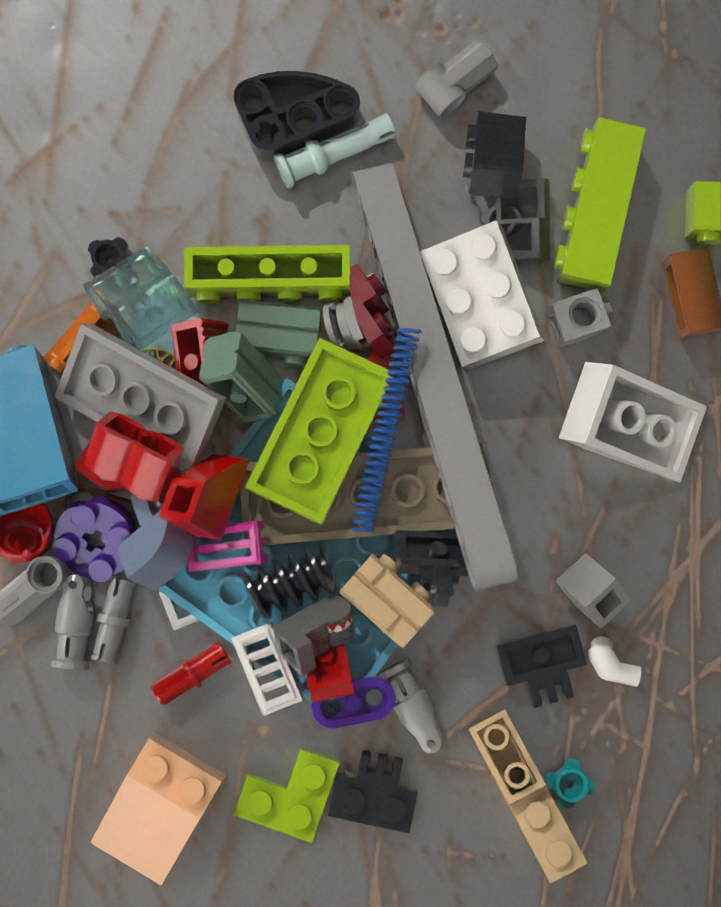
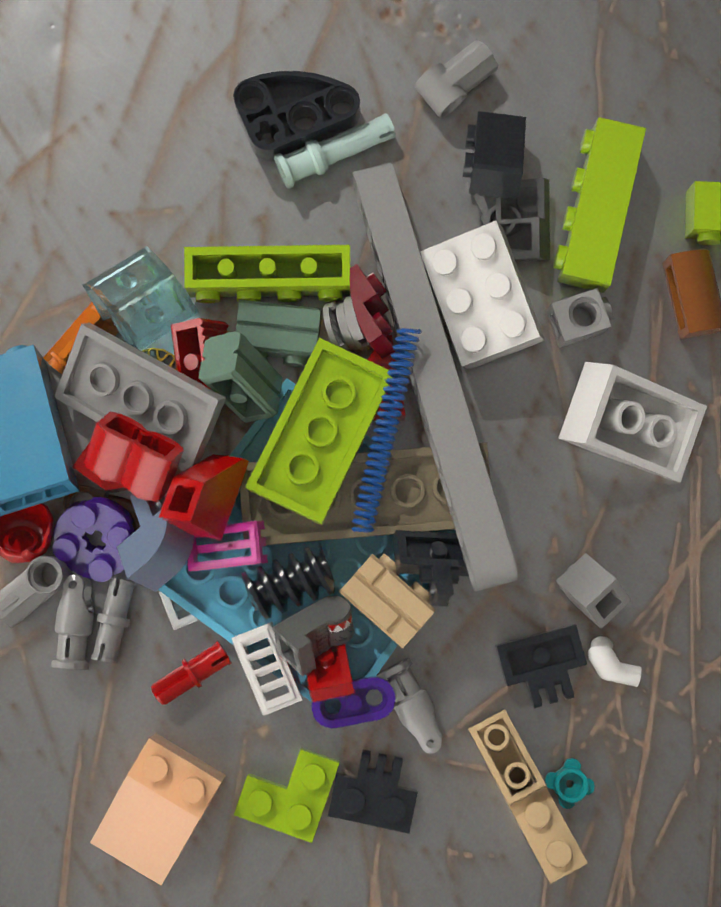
(101, 249): black plate -> none

